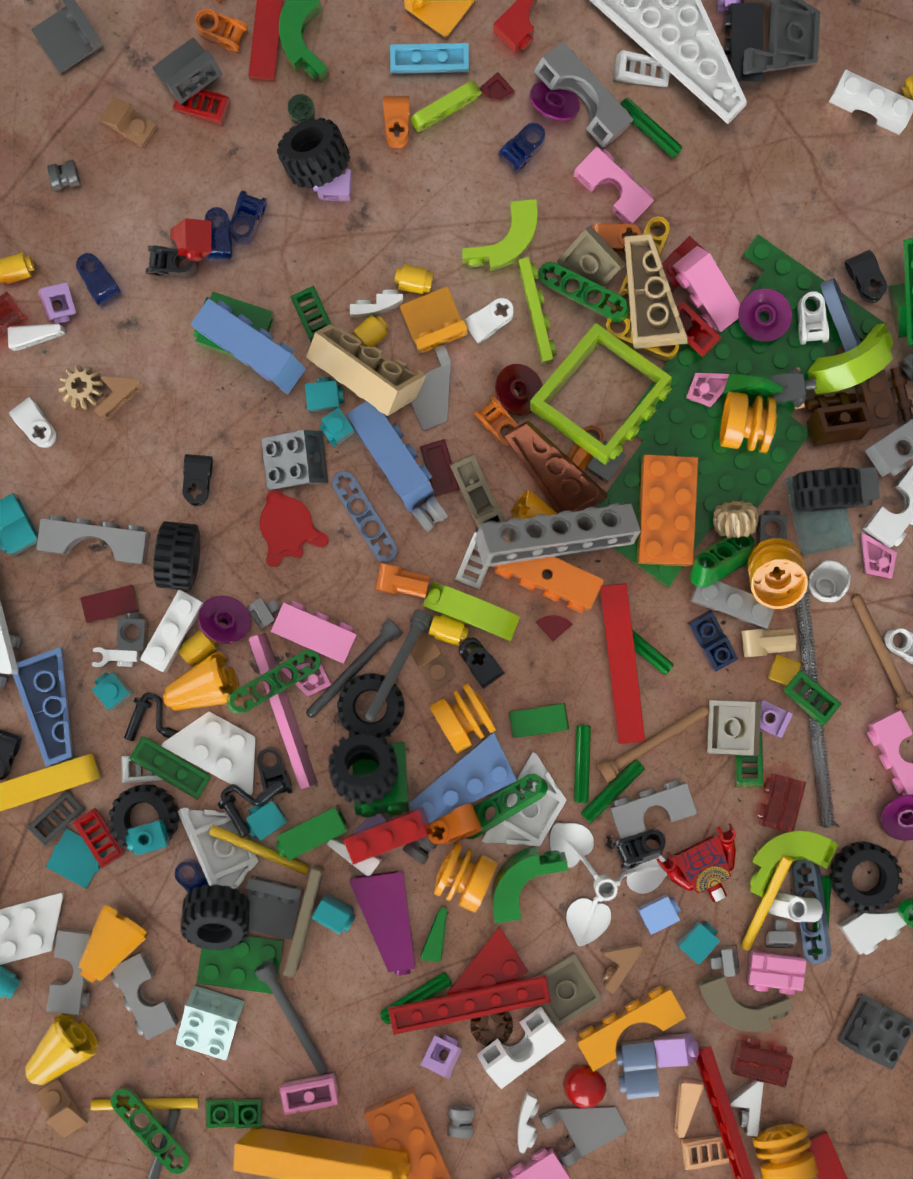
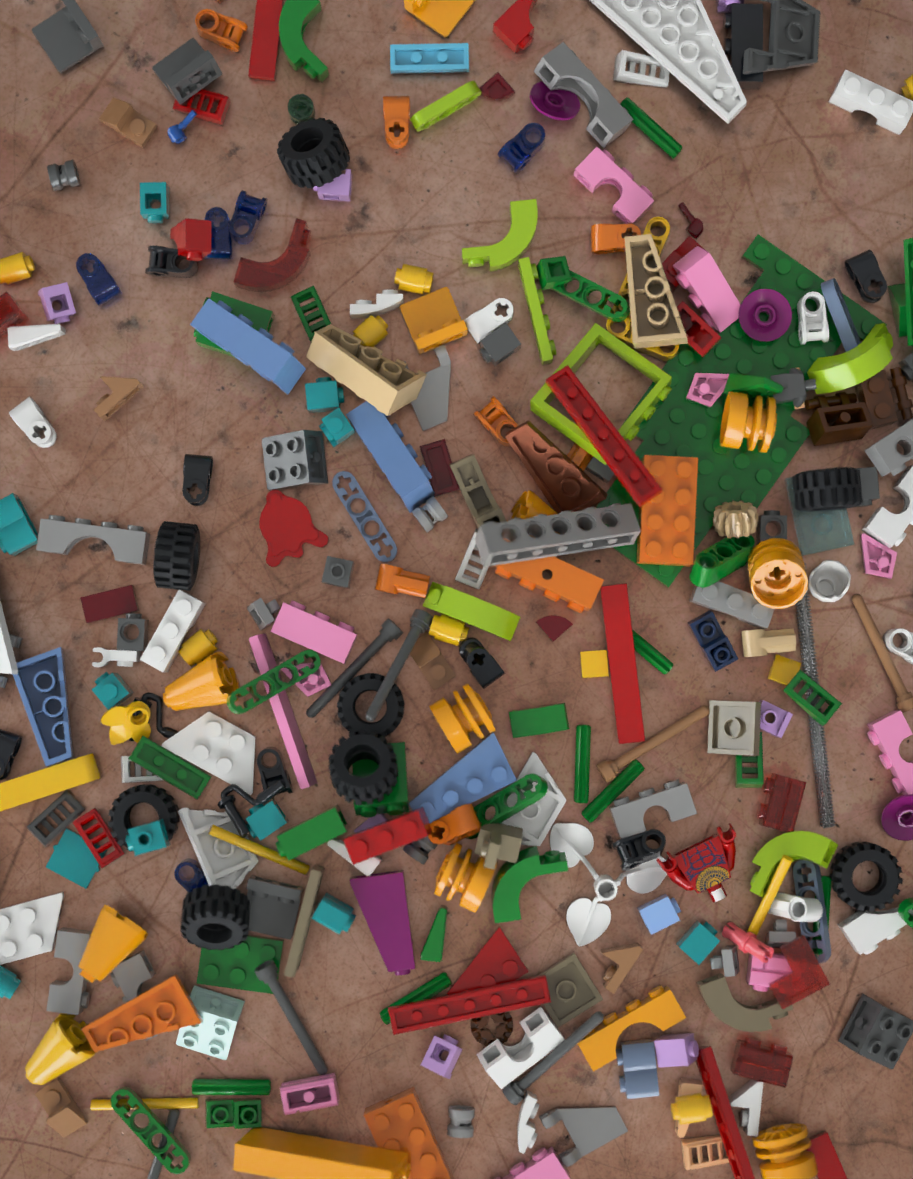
(75, 396): tan gear -> none
(125, 725): none -> yellow plate
(150, 1013): none -> orange wing
(154, 192): none -> teal brick
(176, 131): none -> blue hand
(228, 611): magenta dish -> none
(231, 1087): none -> green axle
(280, 272): none -> clear red arch
(338, 572): none -> dark grey brick
(499, 345): none -> dark grey brick
(499, 842): none -> dark tan brick
(515, 1090): none -> dark grey piece
(524, 381): dark red dish -> none
(553, 272): none -> green slope
(584, 1086): red hair -> none
(592, 259): dark tan plate -> none
(594, 663): none -> yellow tile
(604, 436): none -> red tile
(691, 1108): none -> yellow brick
(696, 225): none -> dark red hand
(747, 942): none -> coral pin
(805, 974): none -> clear red plate

